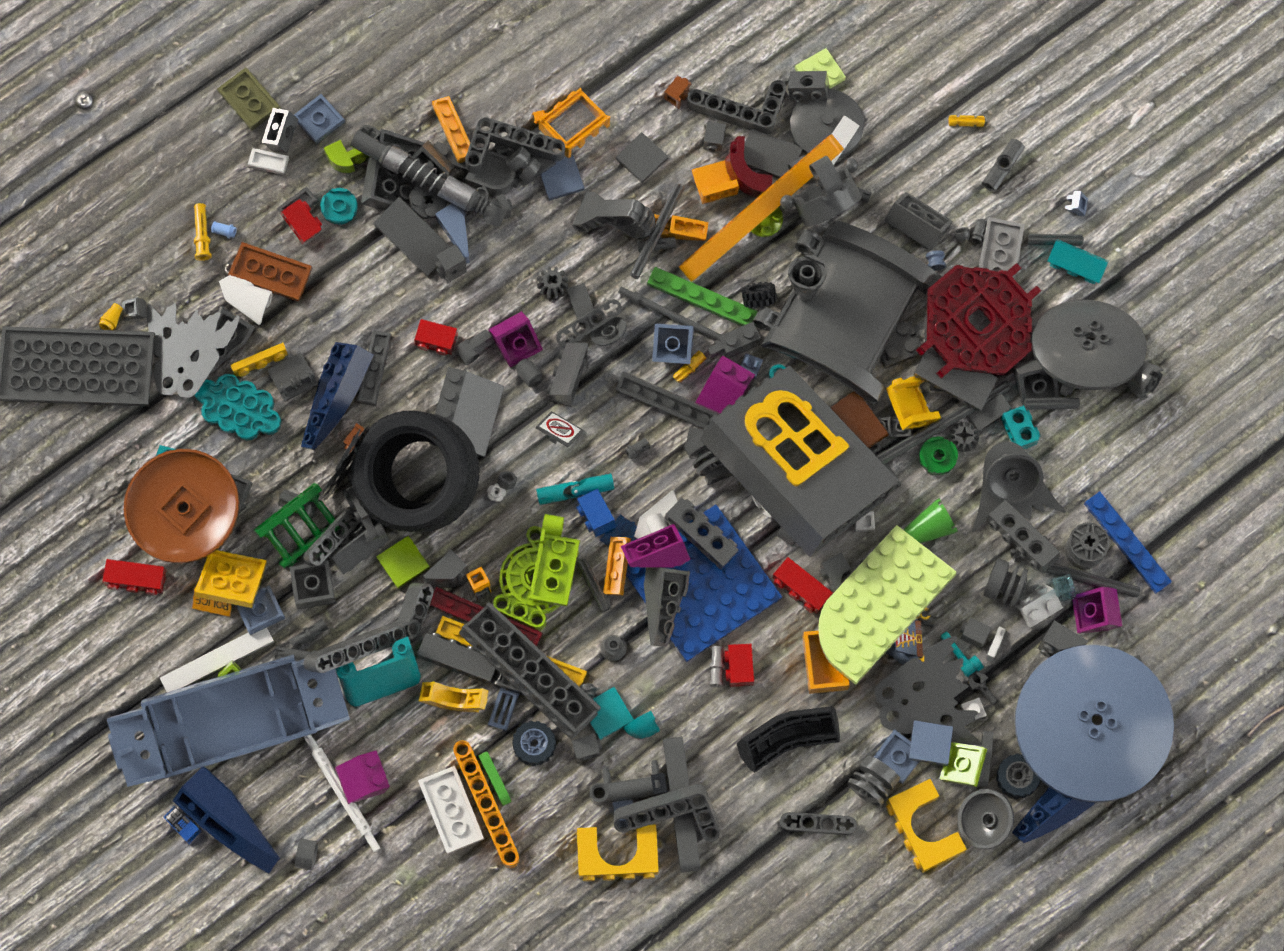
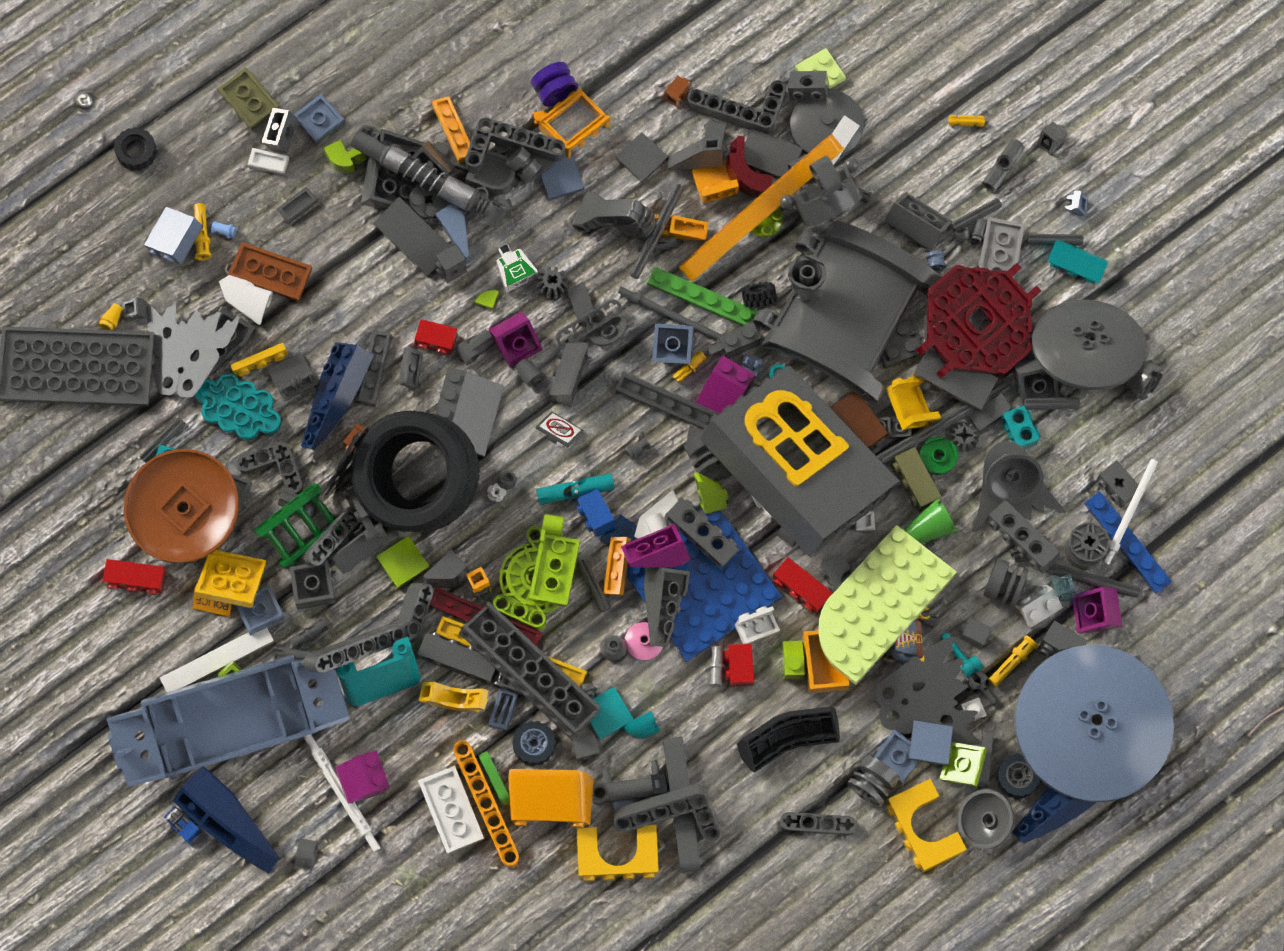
(128, 136): none -> black tyre
(162, 439): none -> dark grey axle
(173, 236): none -> brick
(274, 458): none -> dark grey beam
(301, 221): red brick -> none
(339, 206): teal tile -> none
(410, 368): none -> dark grey plate
(487, 299): none -> lime tile
(515, 268): none -> torso
(550, 796): none -> light orange windscreen
(554, 83): none -> dark purple wheel
(638, 649): none -> bright pink dish
(701, 154): none -> dark grey slope
(710, 494): none -> lime slope
(757, 625): none -> white bracket
(793, 660): none -> lime slope
(915, 479): none -> olive brick
(978, 213): none -> dark grey axle
(995, 644): white tile -> none
(1019, 655): none -> yellow pin
(1052, 137): none -> dark grey slope
(1114, 475): none -> dark grey brick
(1114, 544): none -> white bar

